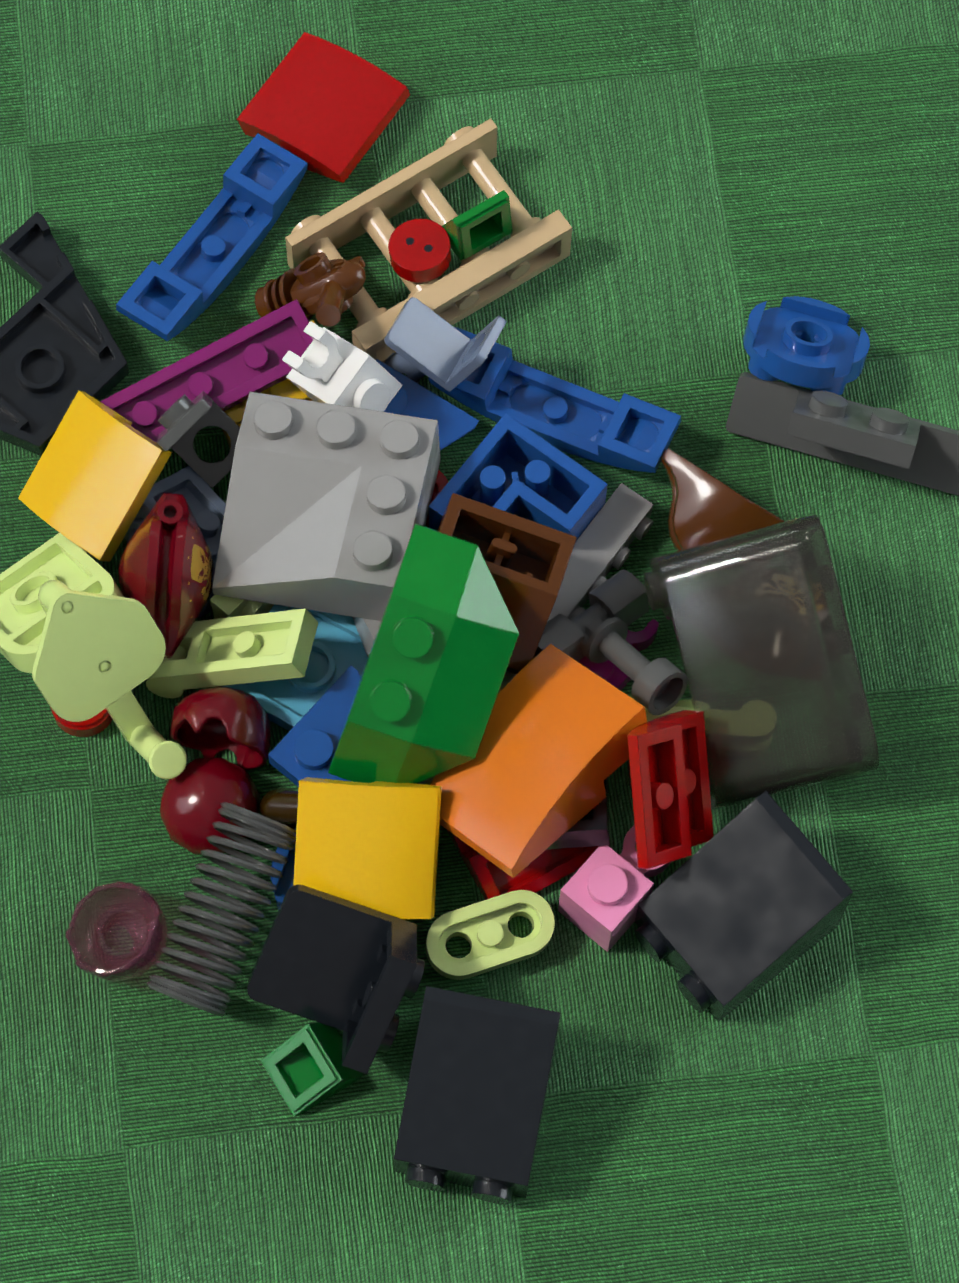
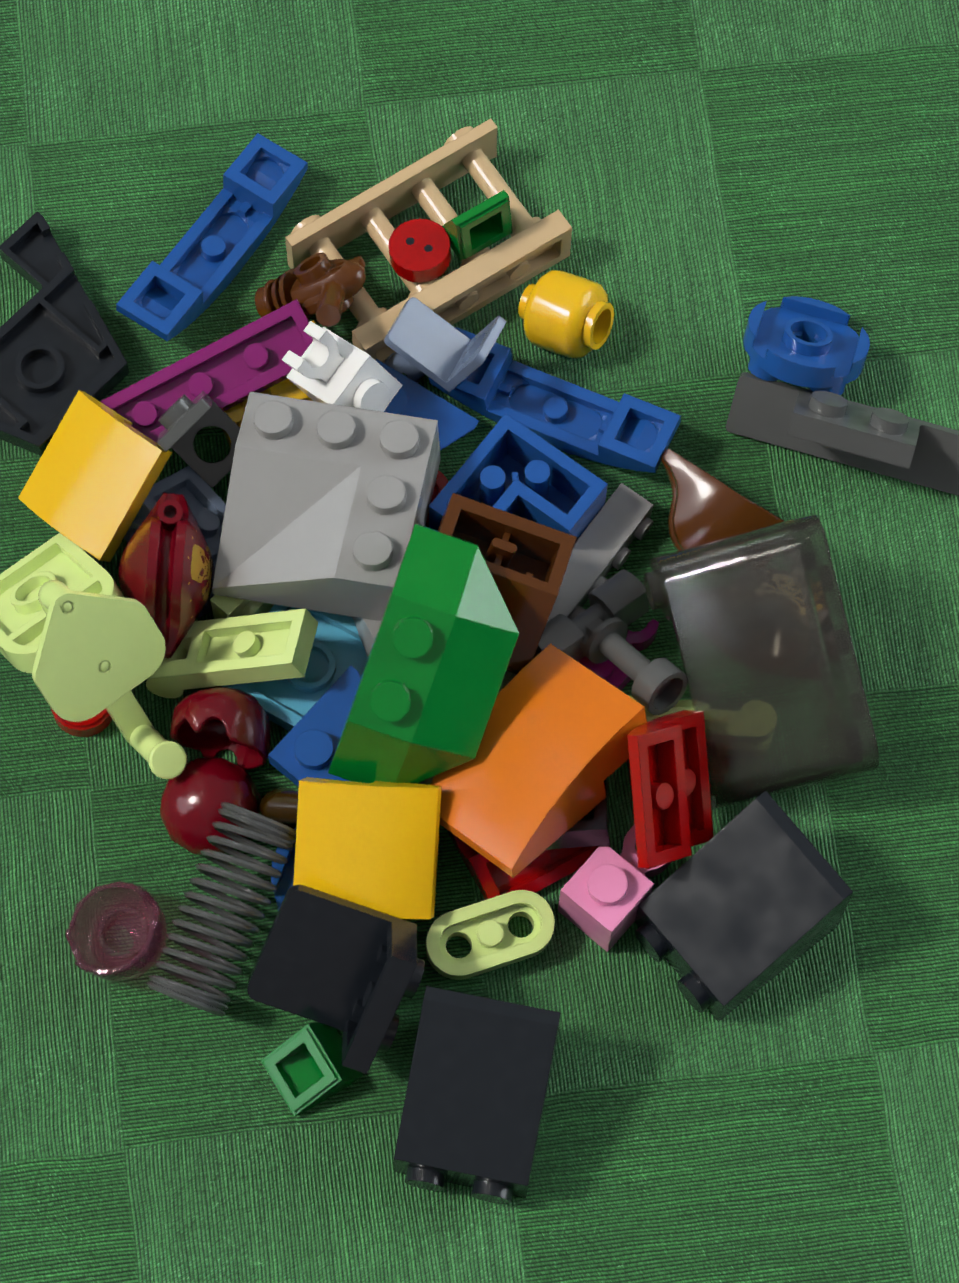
(324, 106): red slope -> none
(566, 314): none -> yellow head

